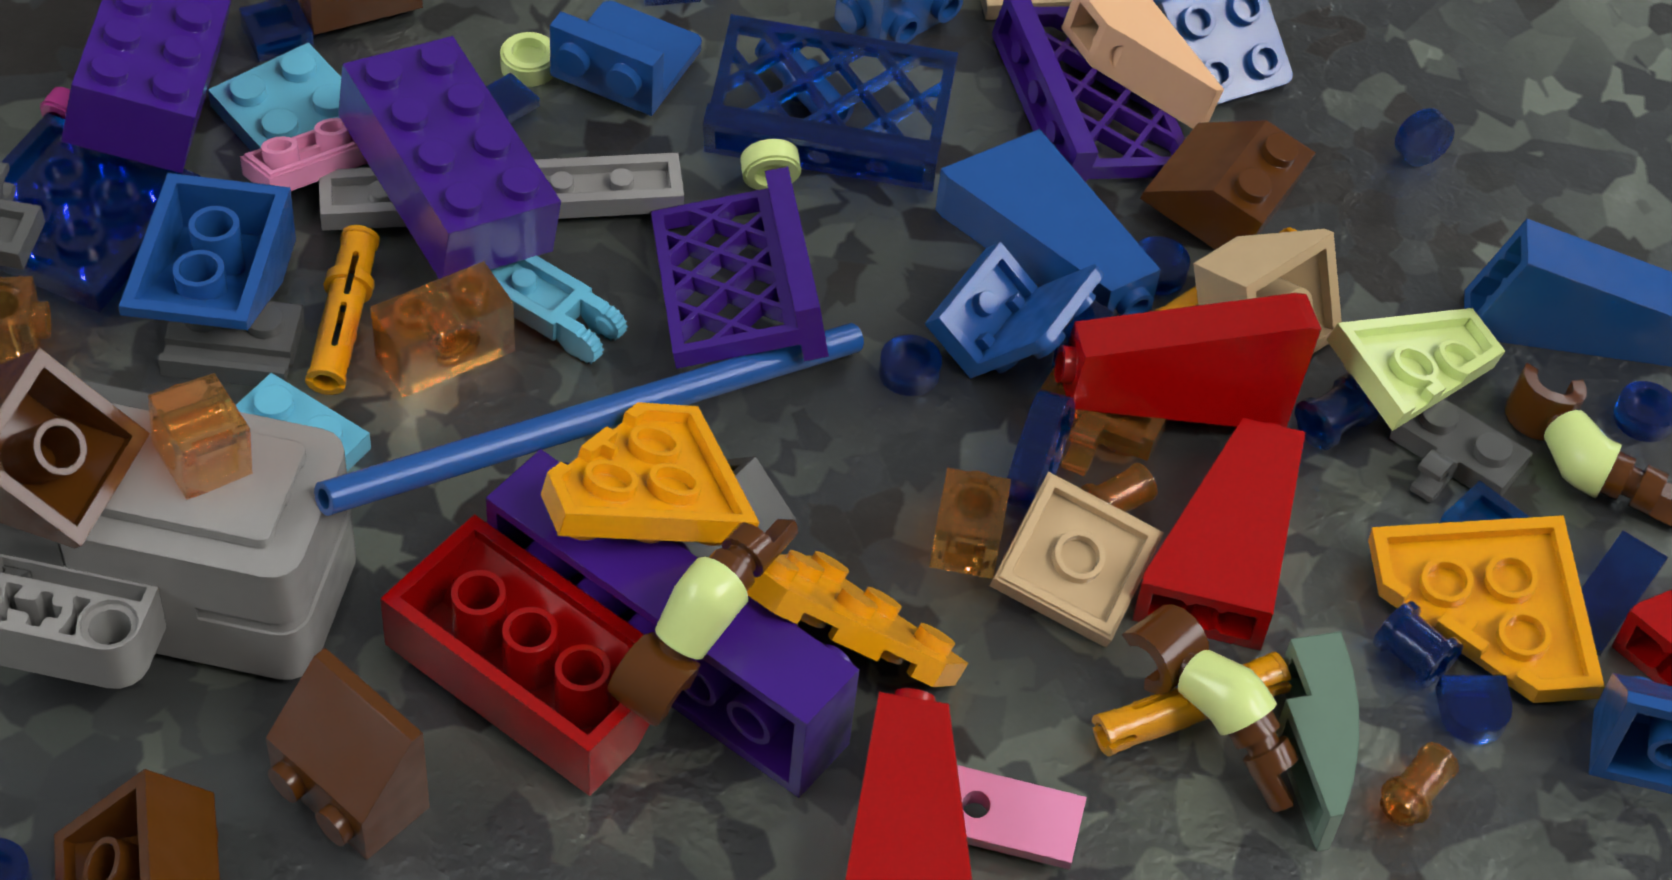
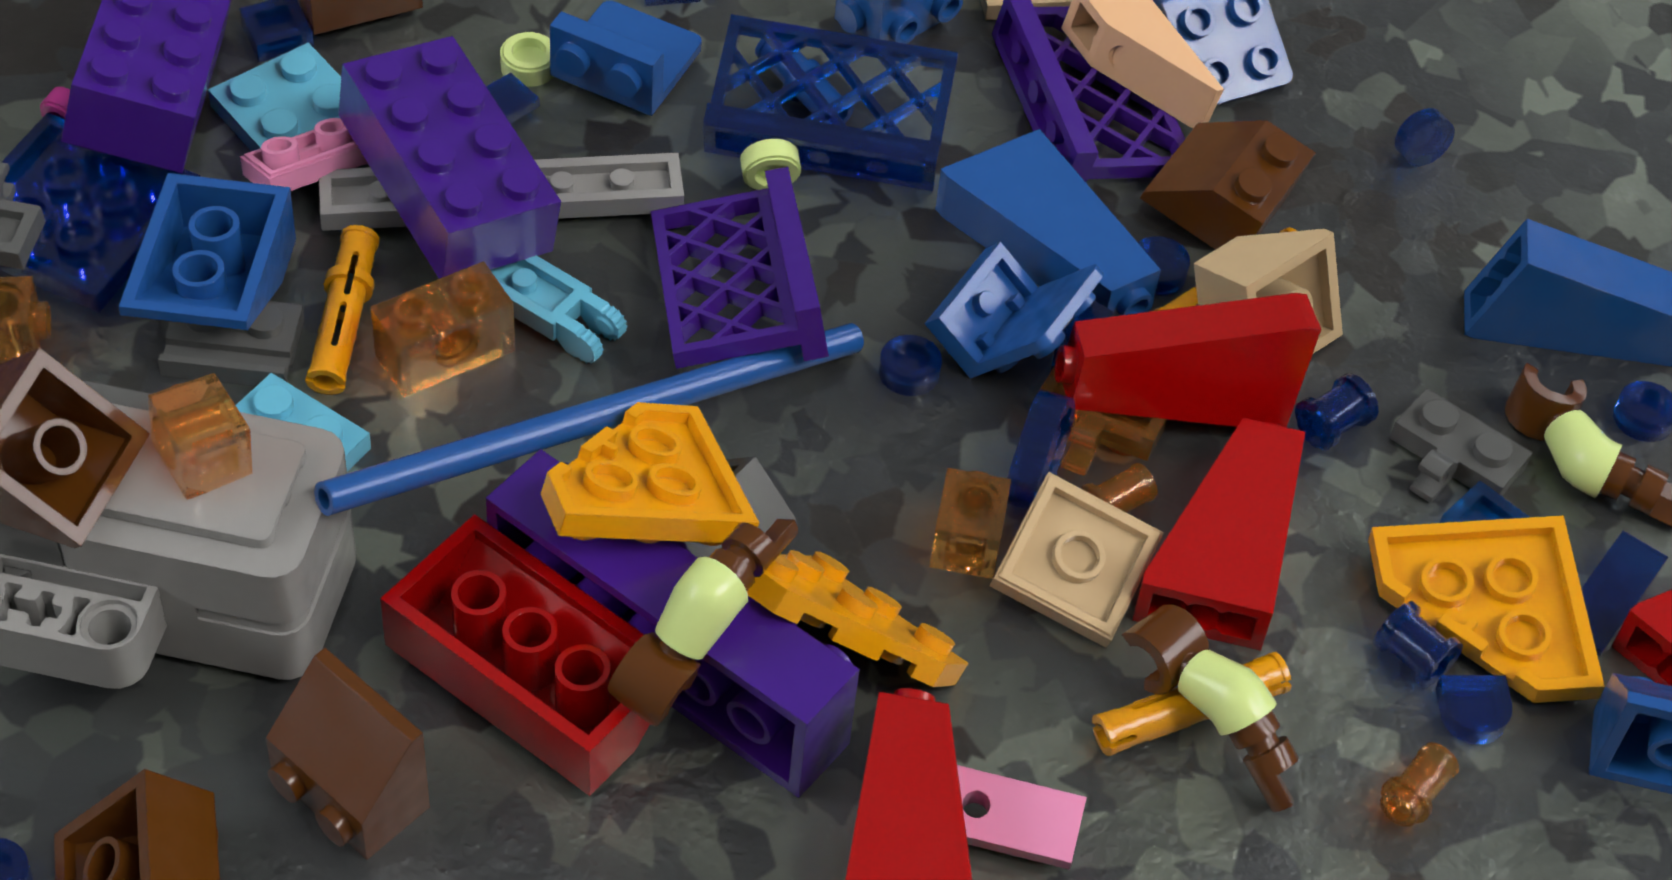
(1323, 729): sand green slope -> none
(1415, 358): yellowish green wing -> none

